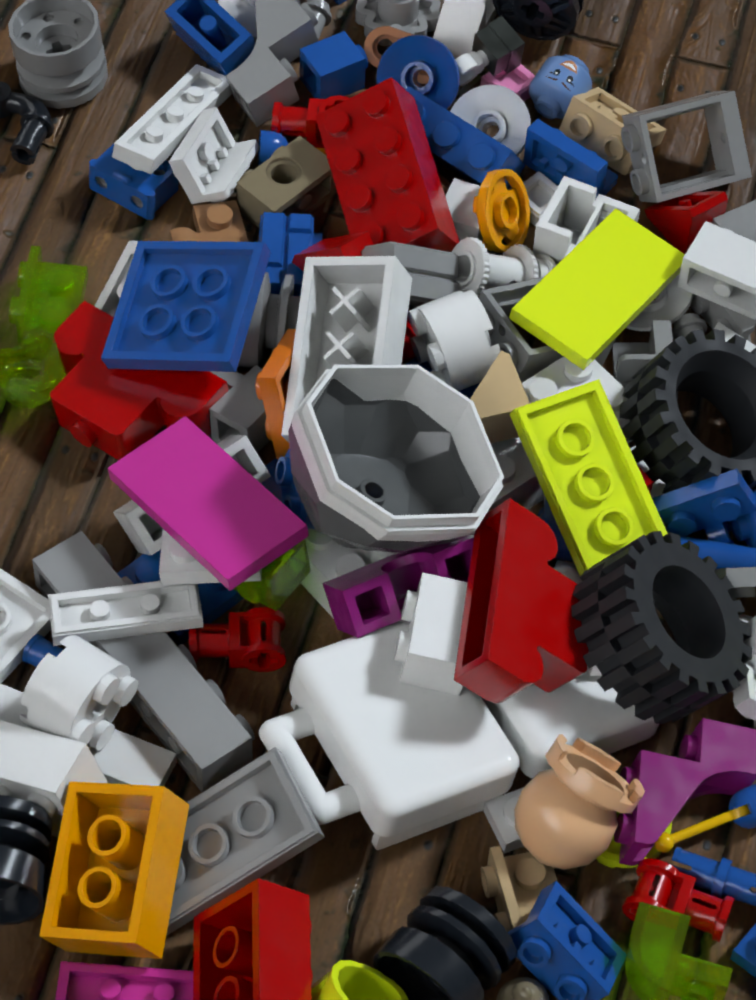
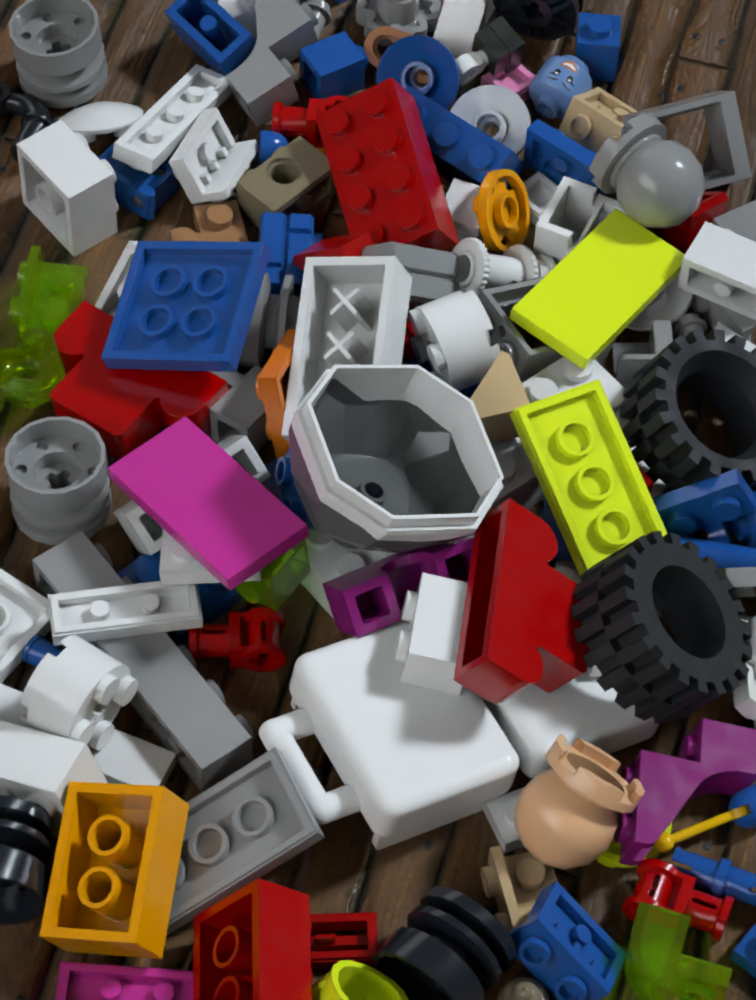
(58, 479): none -> light grey wheel
(68, 187): none -> white brick
(102, 119): none -> white dish
(342, 922): none -> red tile
(598, 44): none -> blue brick
(652, 176): none -> light grey tile

